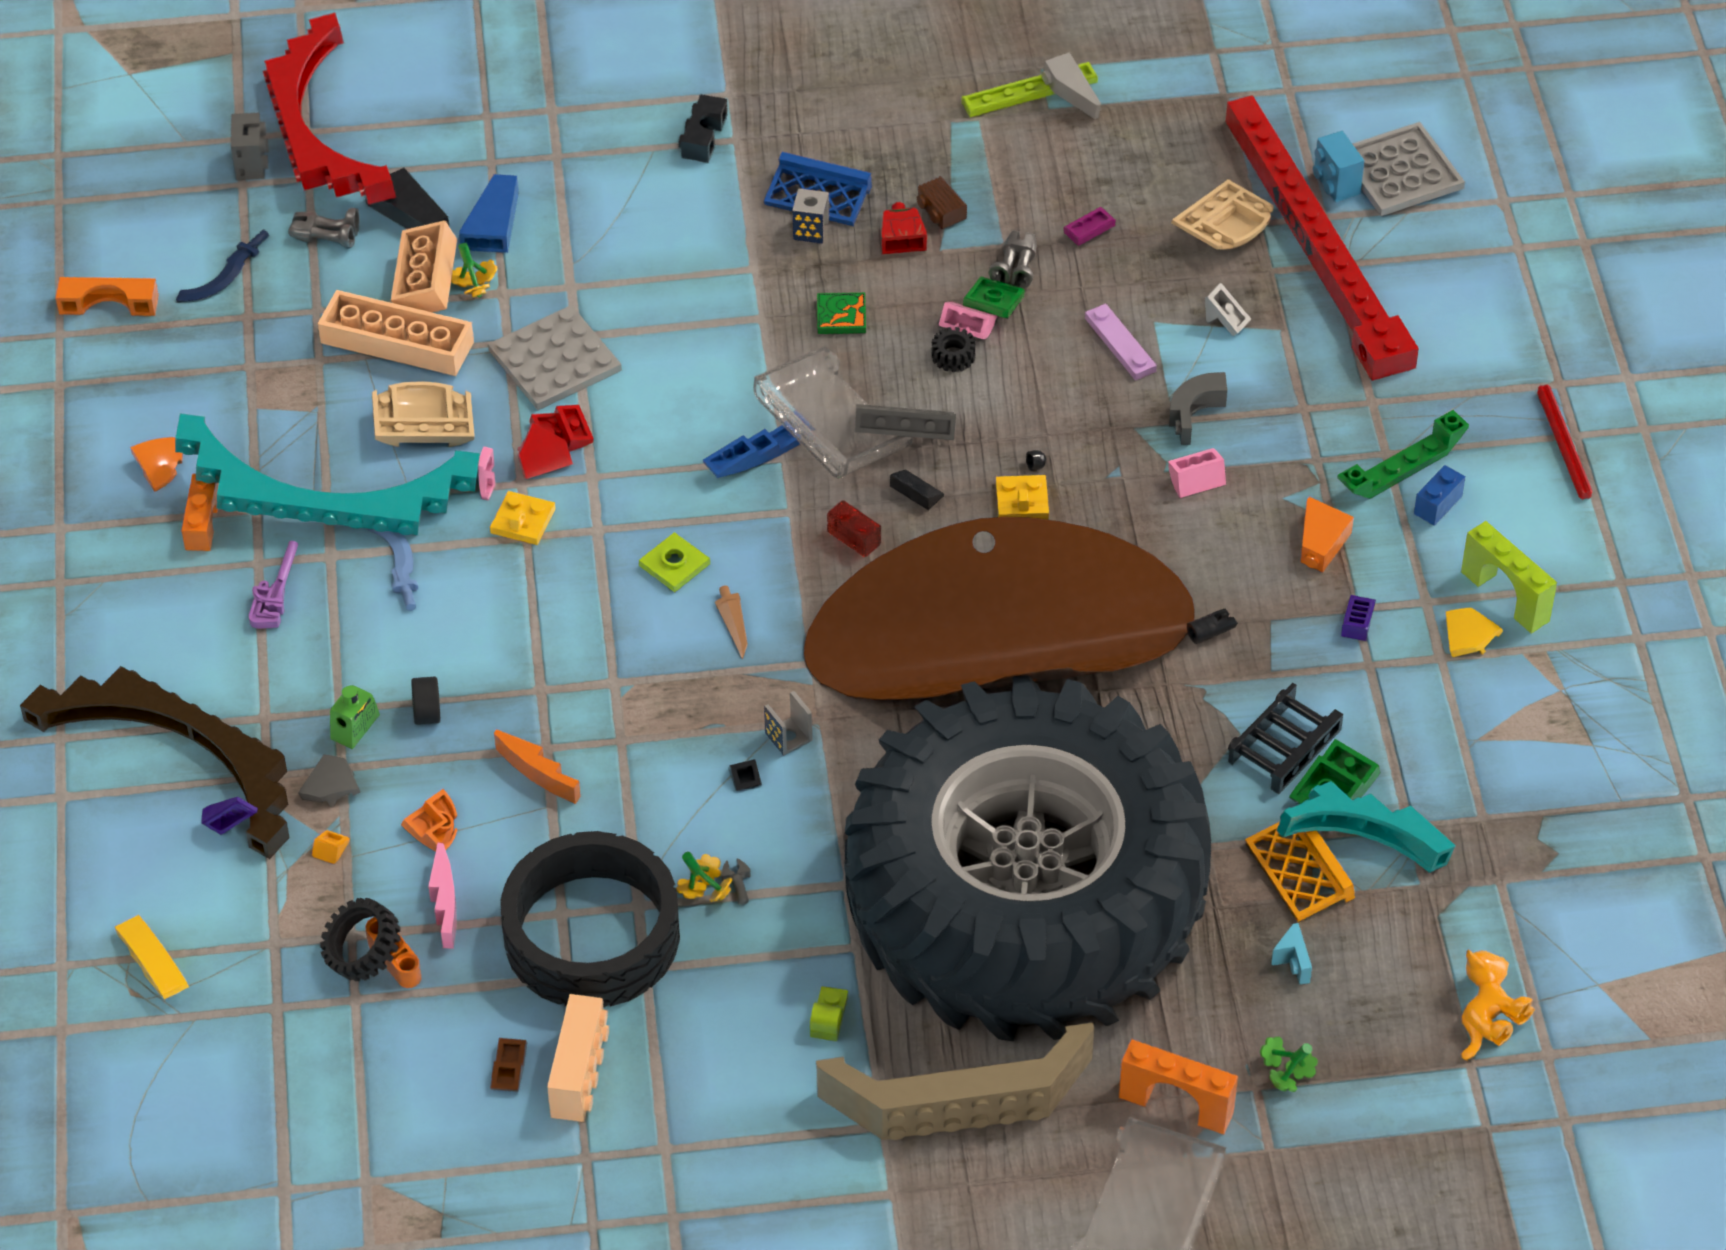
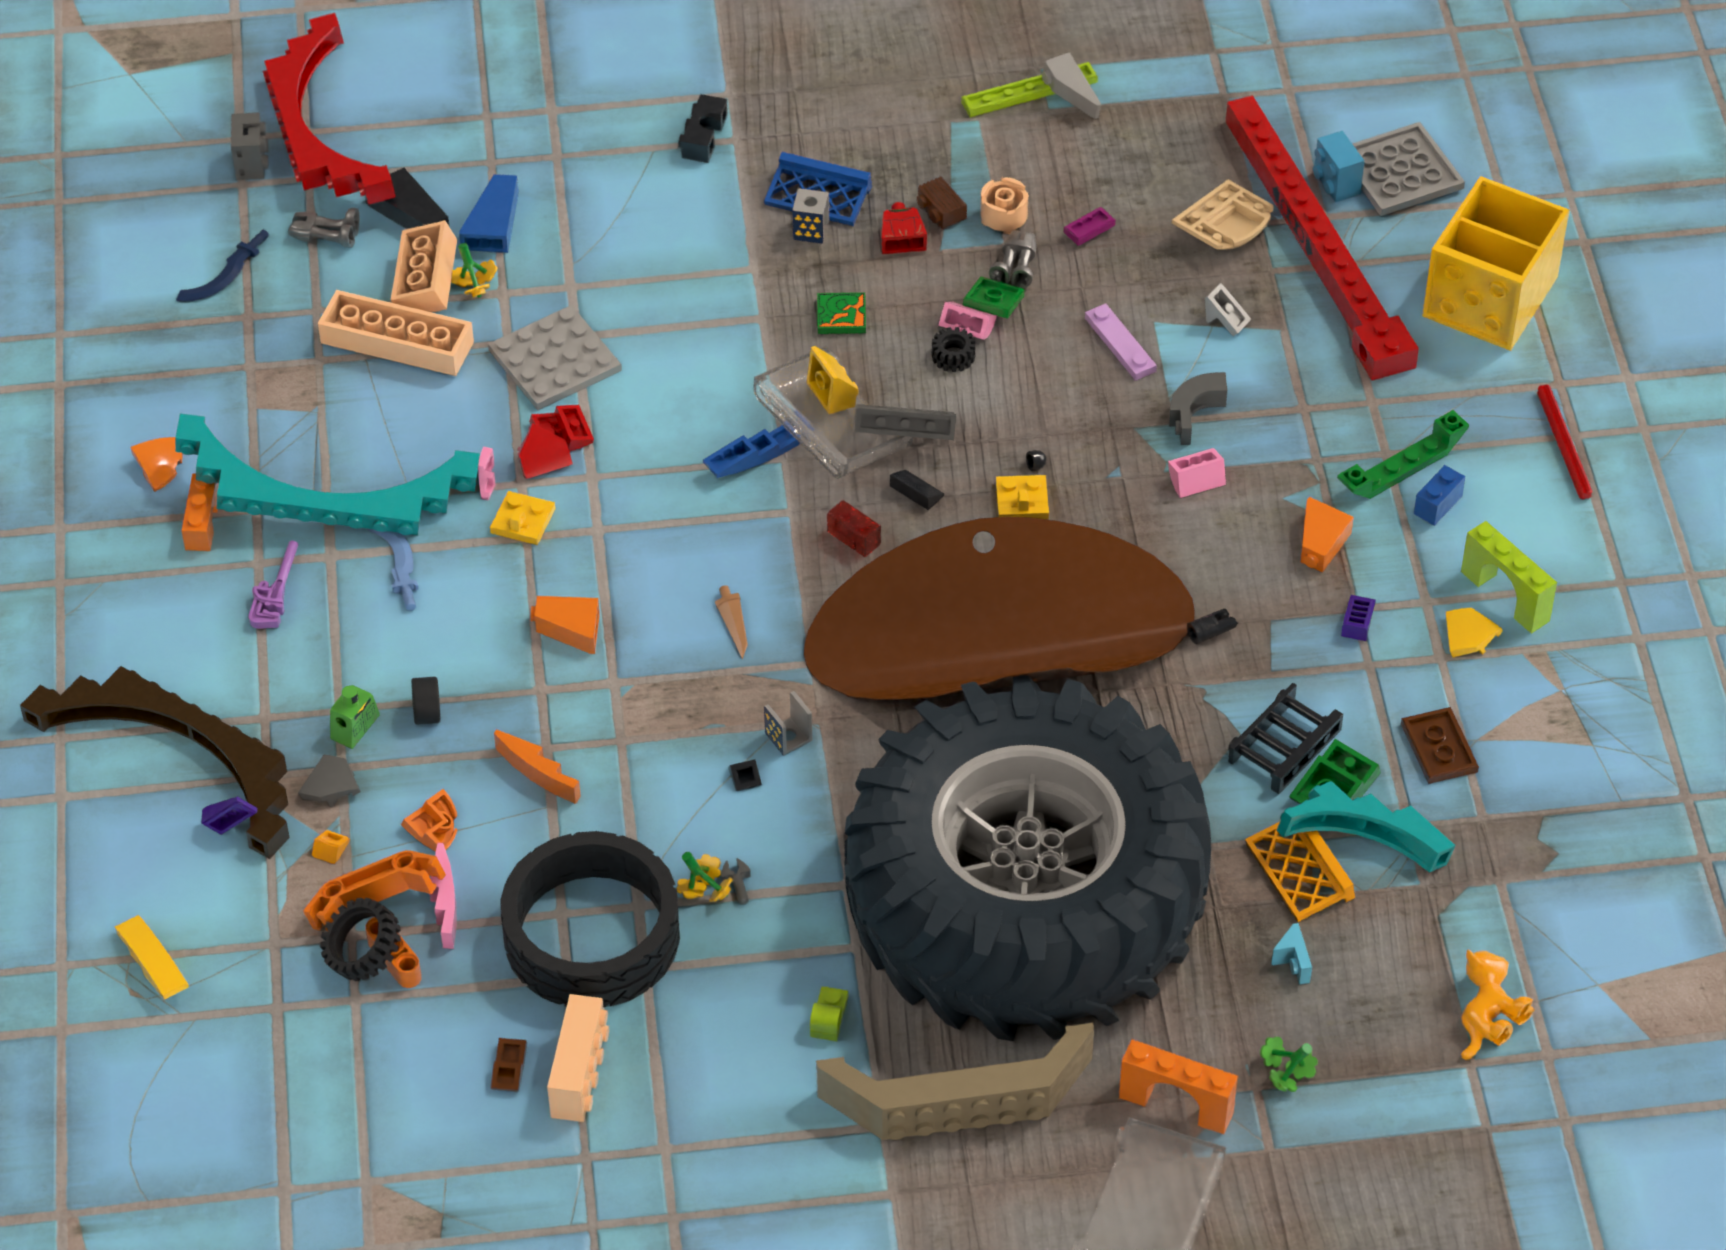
(78, 294): orange arch -> none
(375, 881): none -> orange piece
(422, 414): tan slope -> none
(568, 620): none -> orange slope
(674, 574): lime piece -> none
(830, 382): none -> yellow slope
(1004, 205): none -> light nougat brick
(1439, 745): none -> reddish brown tile
(1495, 263): none -> yellow piece

